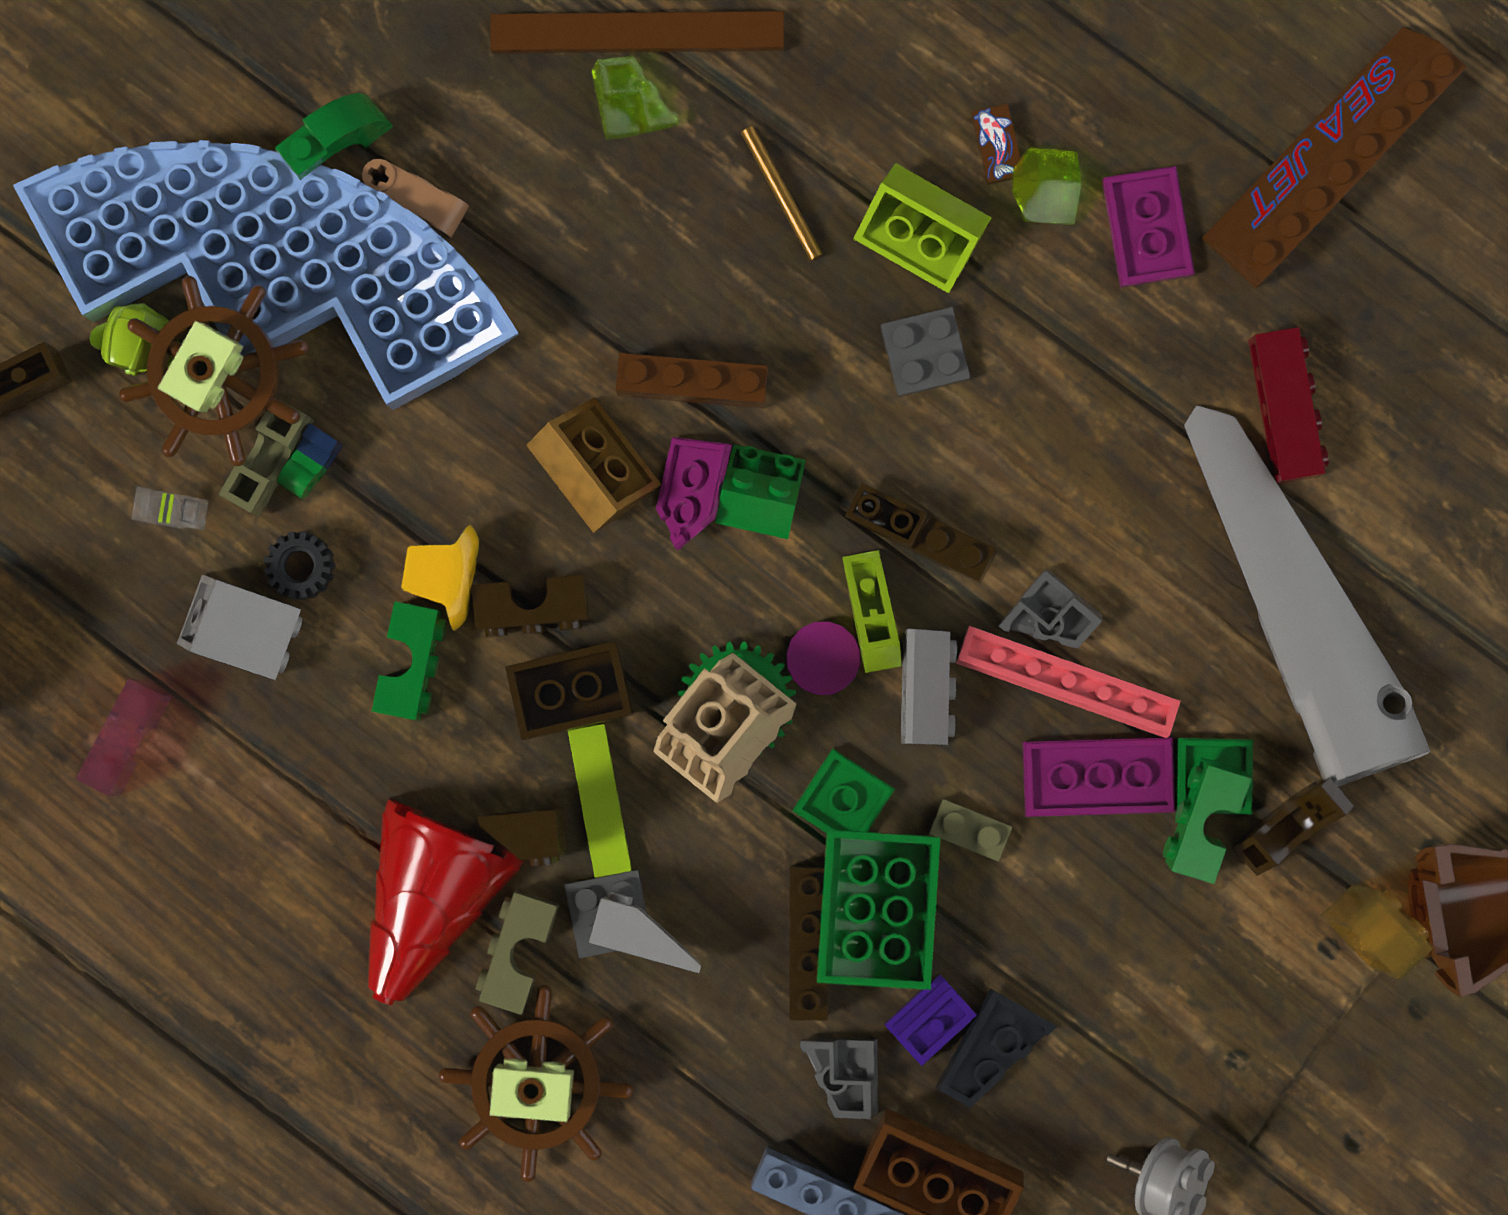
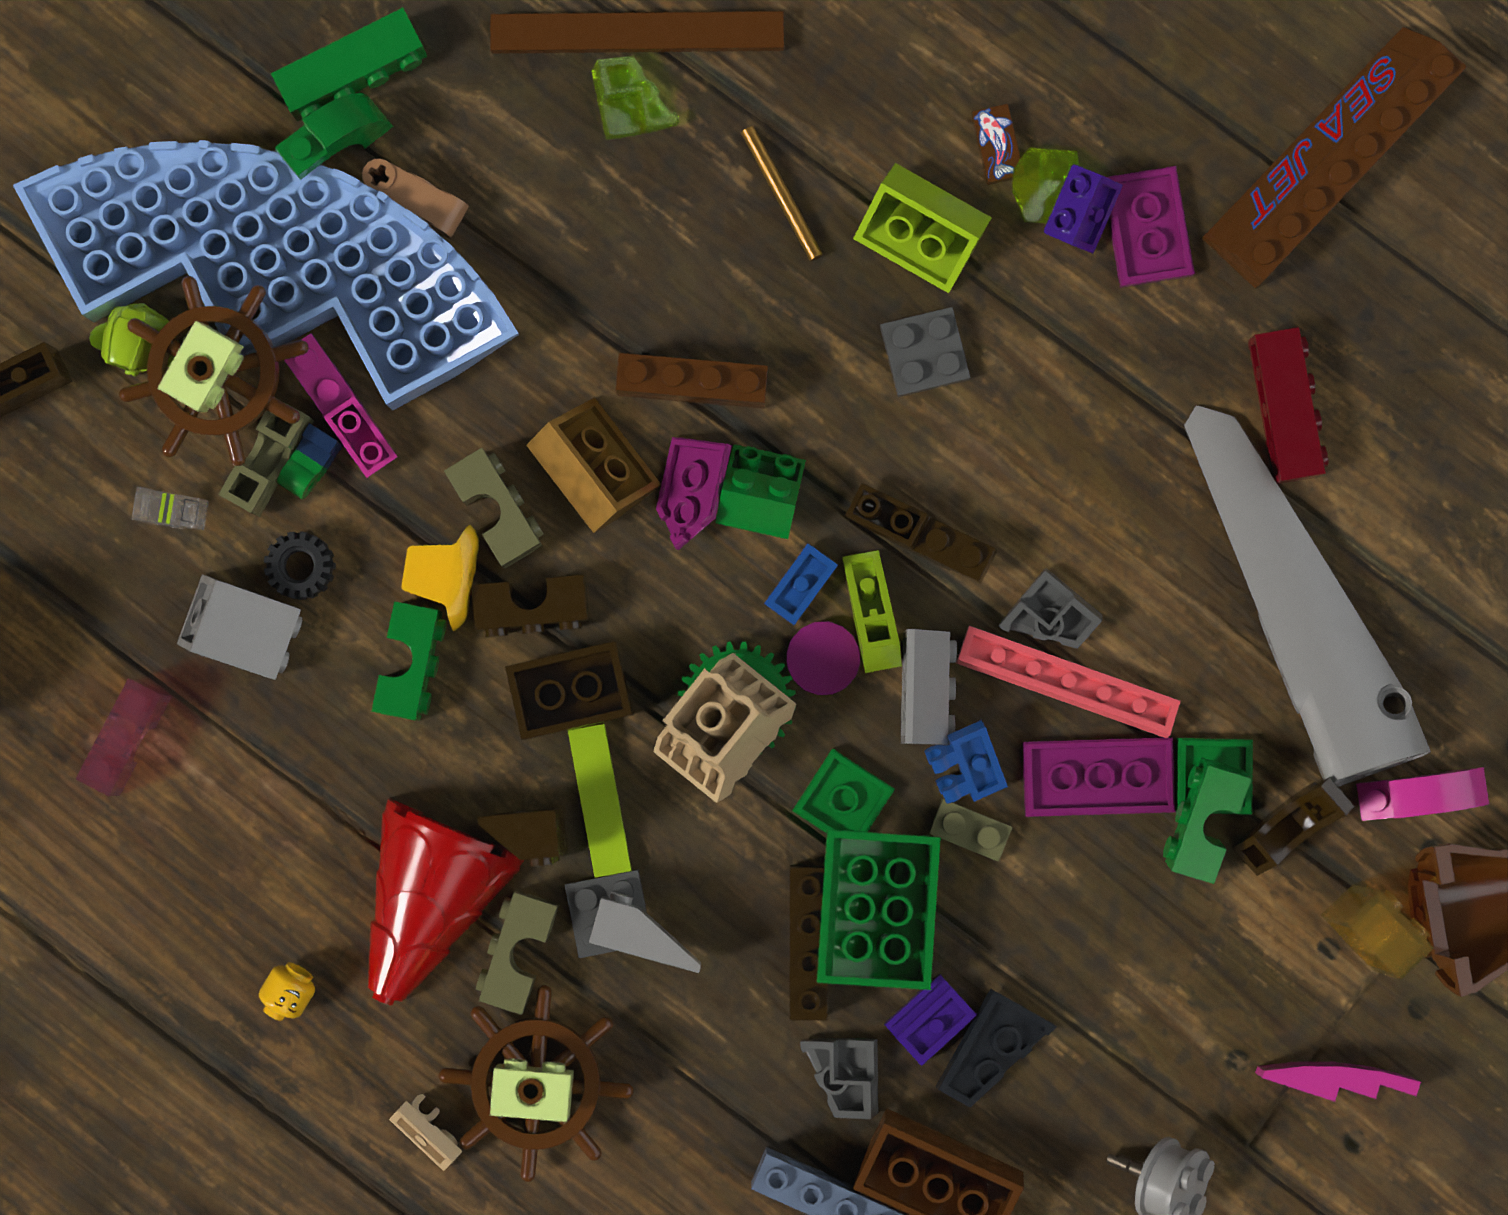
(286, 991): none -> yellow head
(341, 408): none -> dark pink slope
(350, 64): none -> green brick
(435, 1143): none -> tan plate
(479, 478): none -> olive arch
(800, 584): none -> blue plate
(976, 760): none -> blue plate
(1083, 208): none -> dark purple bracket
(1326, 1077): none -> dark pink slope
(1423, 794): none -> dark pink arch

